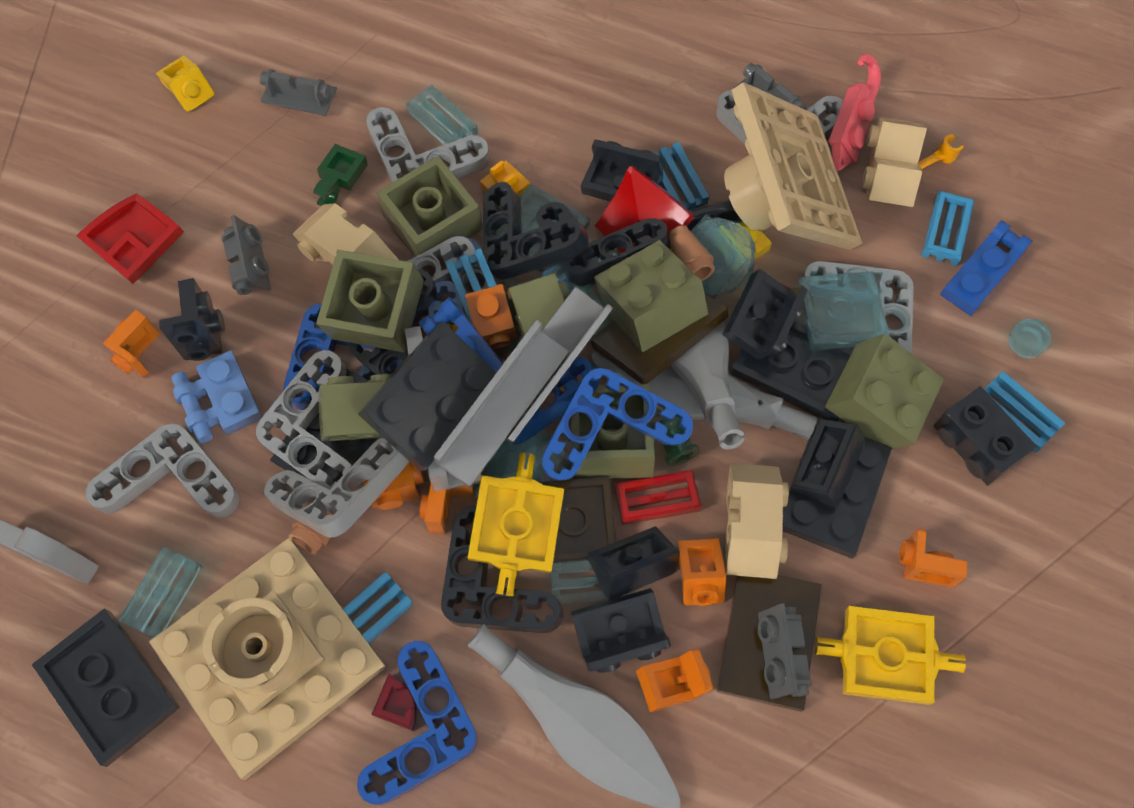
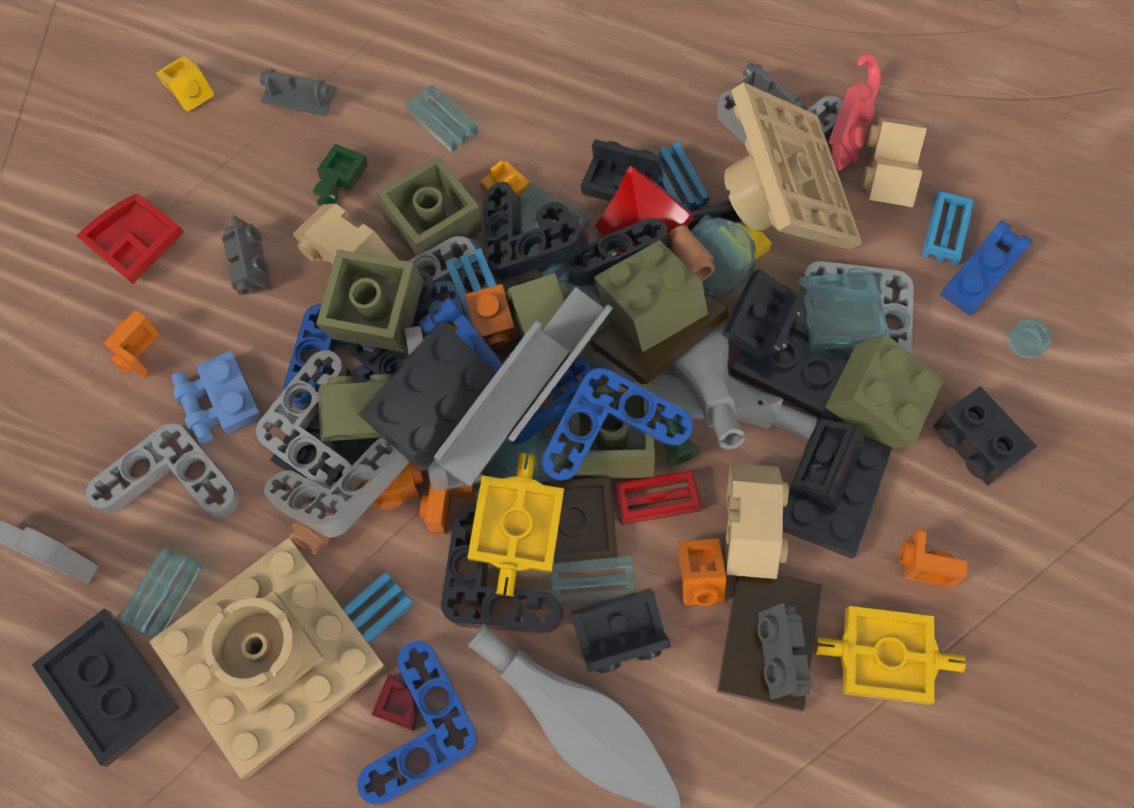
(199, 326): black bracket -> none
(411, 161): light grey beam -> none
(634, 562): black slope -> none
(675, 680): orange bracket -> none
(943, 153): light orange hand -> none
(1025, 408): dark azure tile -> none

